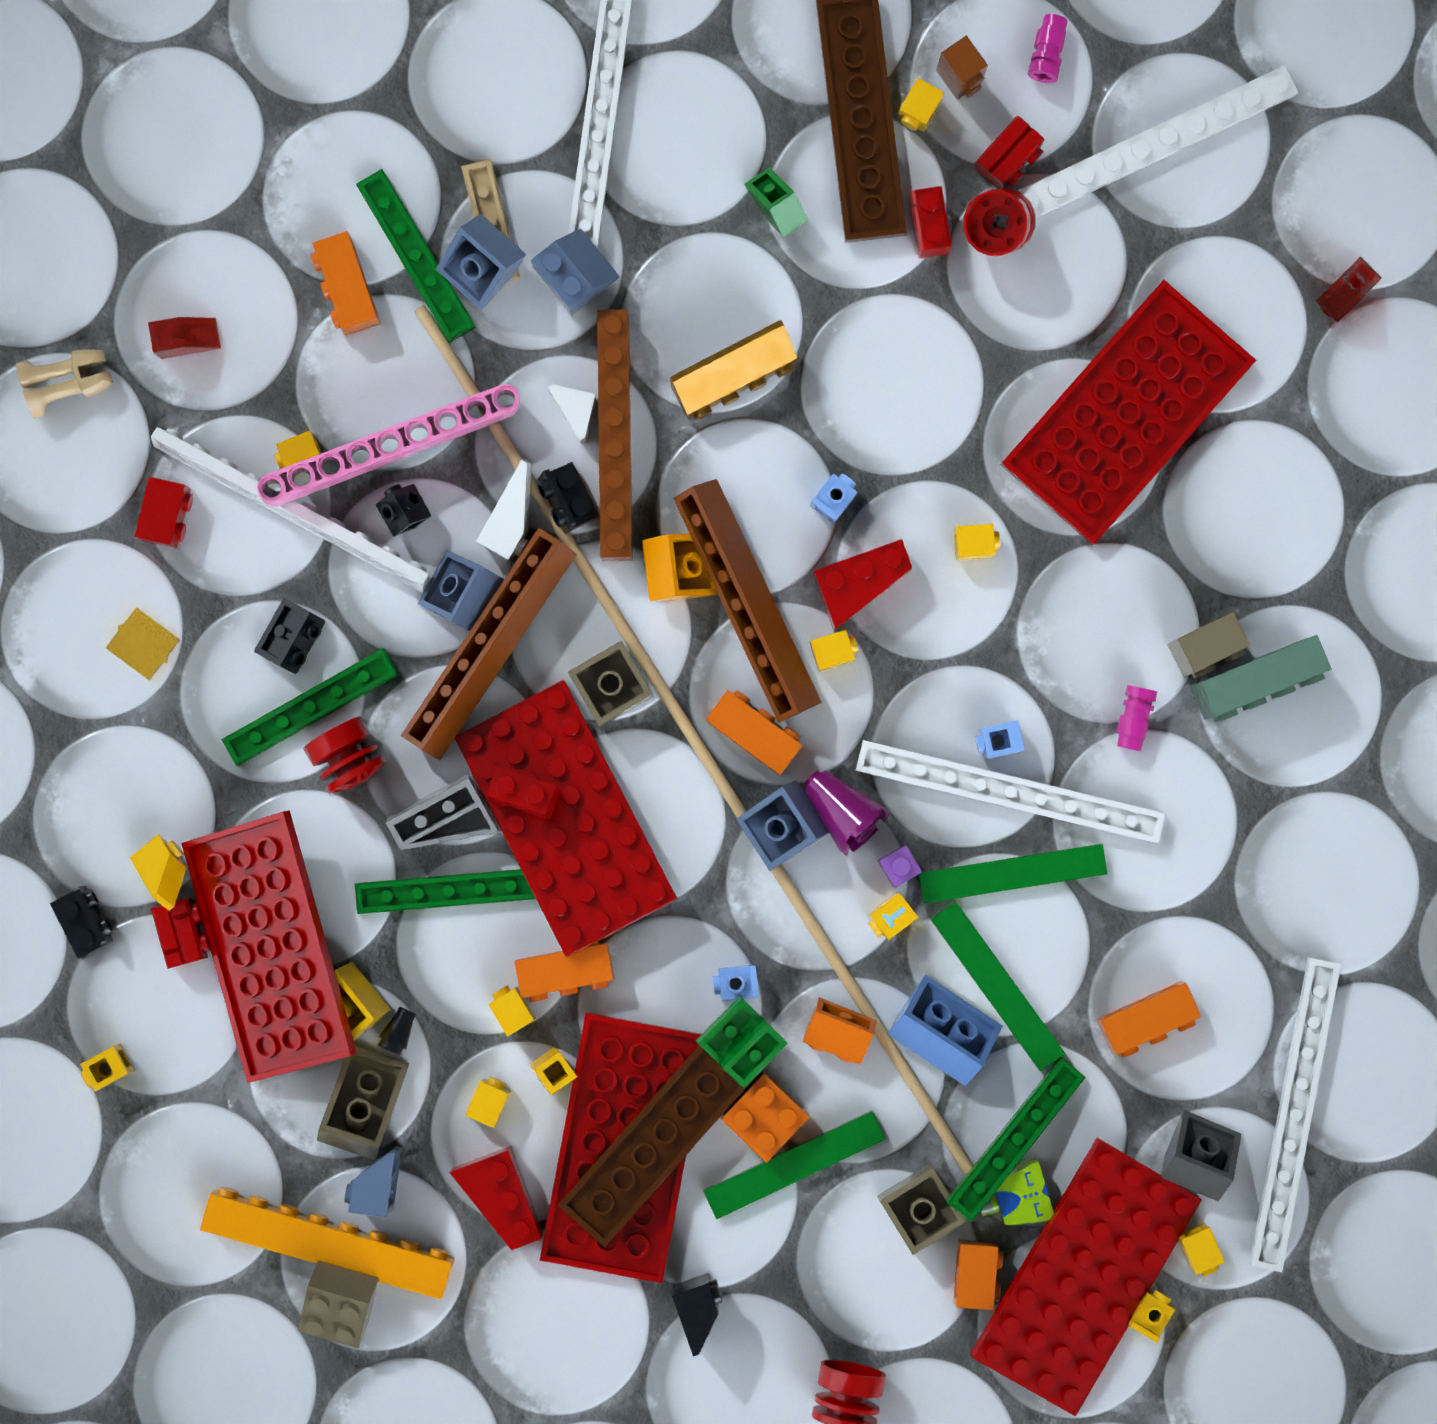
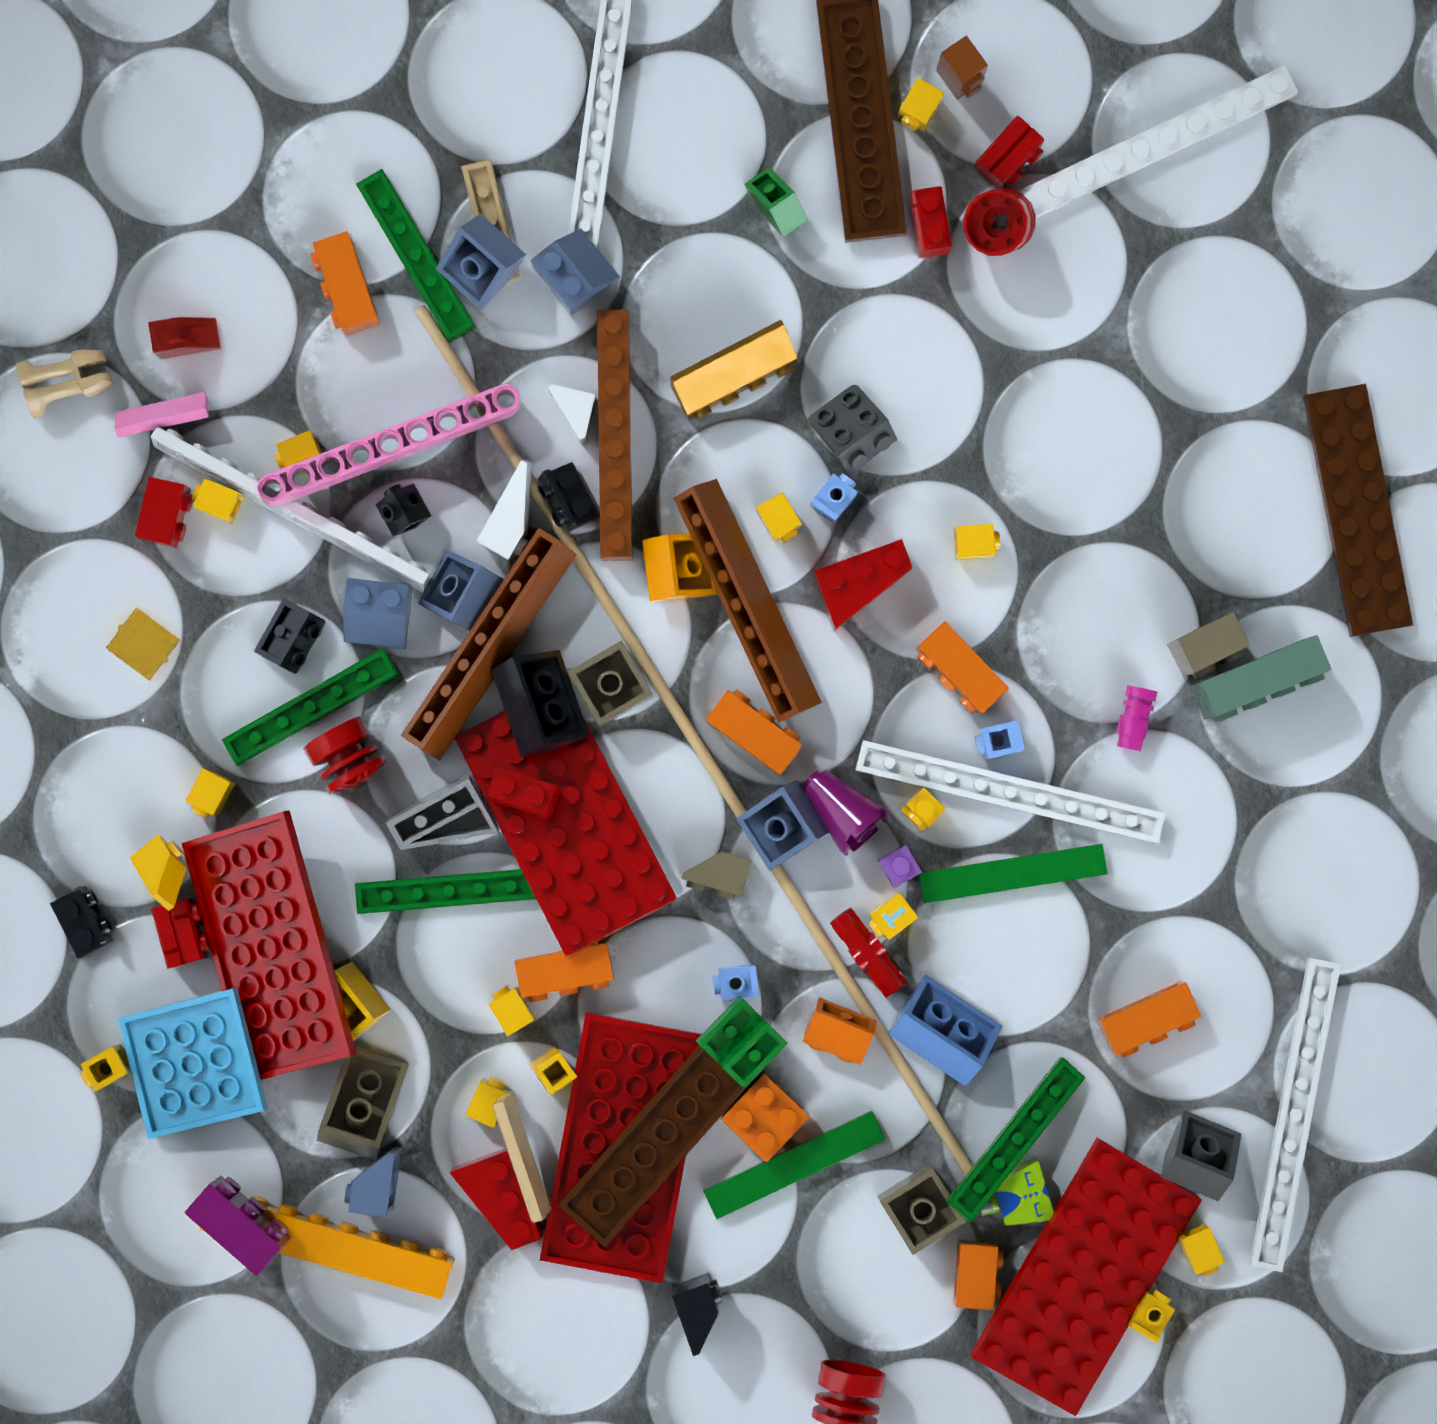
(161, 414): none -> bright pink tile
(192, 1063): none -> medium azure plate
(209, 793): none -> yellow brick
(217, 500): none -> yellow brick
(239, 1224): none -> magenta brick
(338, 1304): dark tan brick -> none
(376, 613): none -> sand blue slope
(397, 1032): black cone -> none
(522, 1157): none -> tan tile
(539, 702): none -> black slope
(721, 872): none -> dark tan slope
(779, 518): none -> yellow brick
(833, 650): yellow brick -> none
(853, 428): none -> dark grey bracket
(868, 952): none -> red piece
(923, 809): none -> yellow brick
(961, 669): none -> orange brick
(997, 986): green tile -> none
(1048, 46): dark pink axle -> none
(1128, 412): red plate -> none
(1348, 289): clear red slope -> none
(1357, 510): none -> reddish brown plate

